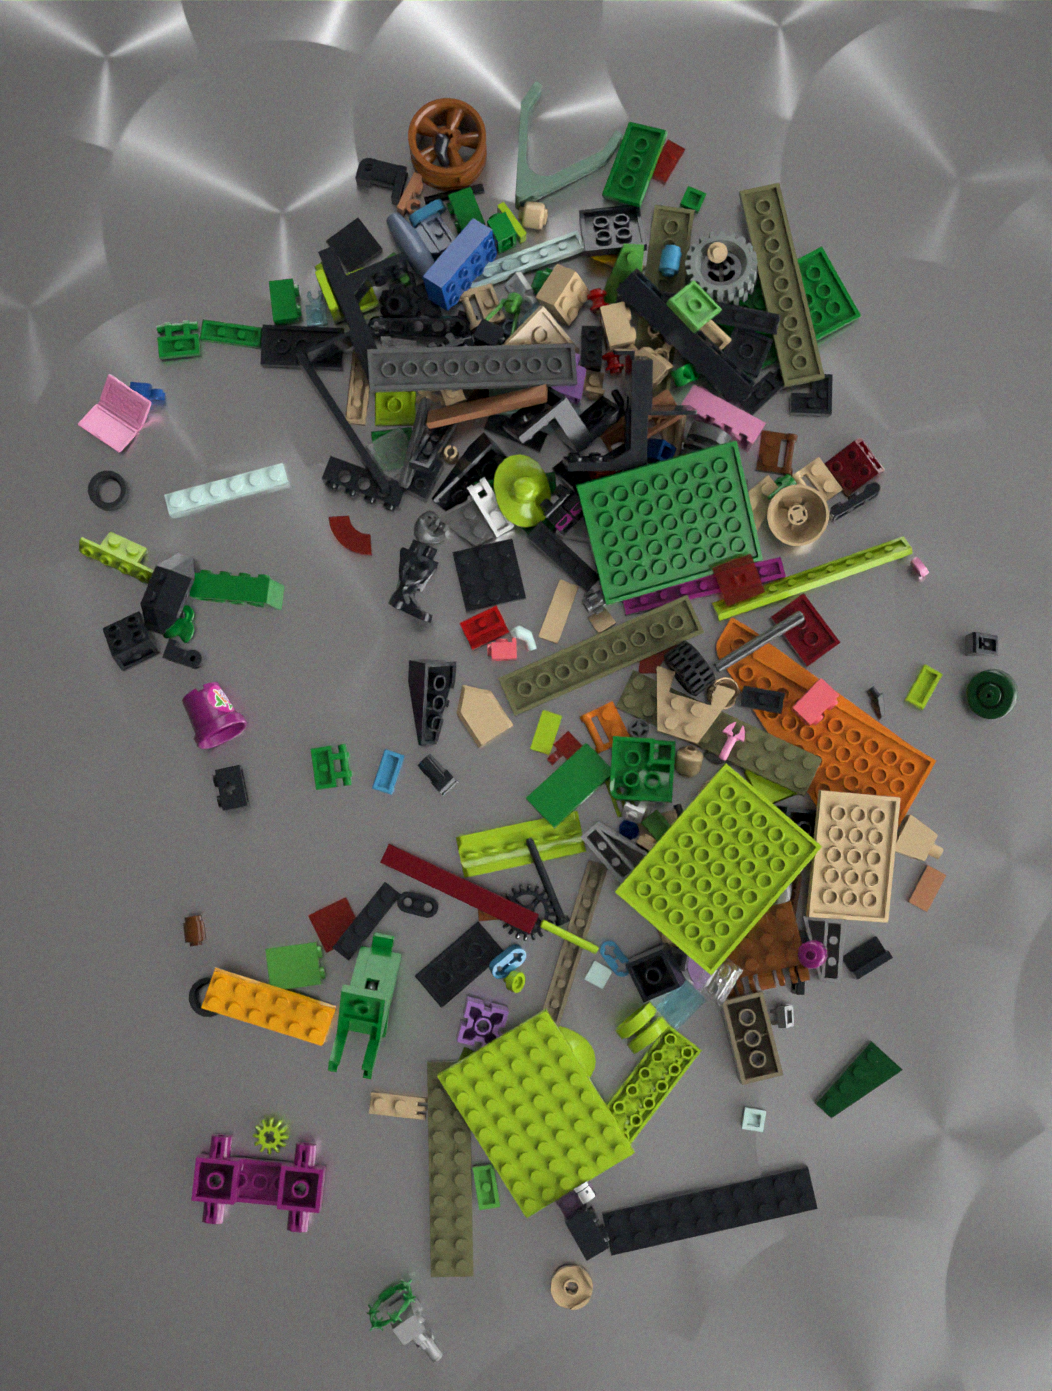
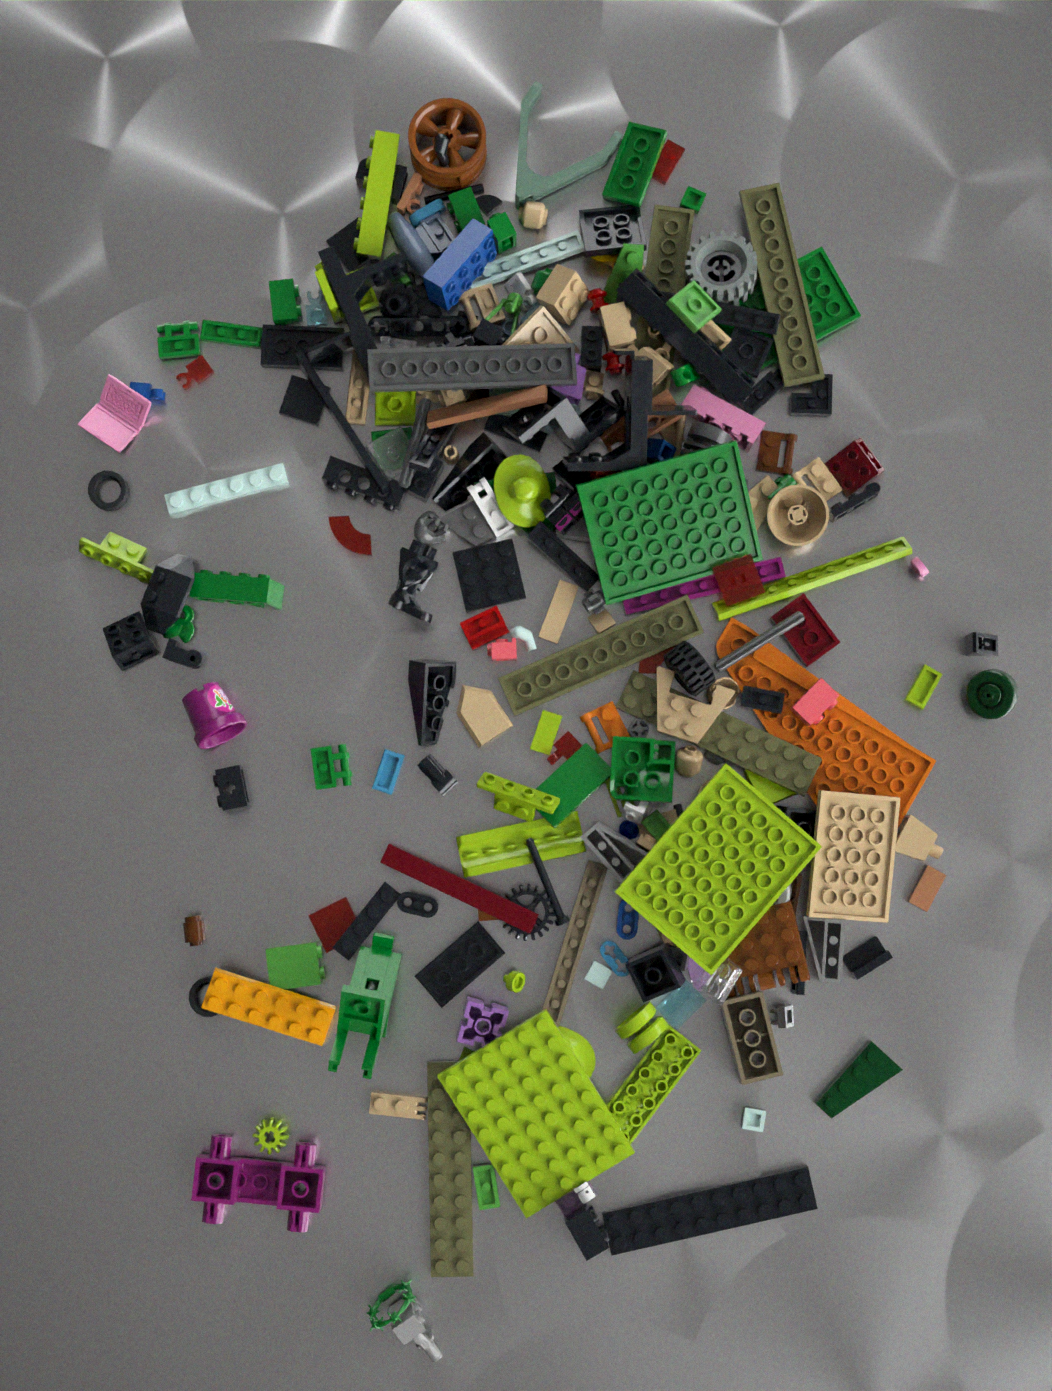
(197, 370): none -> clear red plate
(302, 402): none -> black tile
(378, 194): none -> lime brick
(488, 203): none -> black tile
(507, 961): dark azure beam -> none
(516, 798): none -> lime bracket
(521, 233): lime tile -> none
(568, 1299): tan plate -> none
(569, 936): lime bar -> none
(626, 918): none -> blue plate
(670, 260): dark azure brick -> none
(717, 252): tan plate -> none
(731, 740): bright pink bar -> none
(812, 954): magenta head -> none
(878, 701): black bar -> none

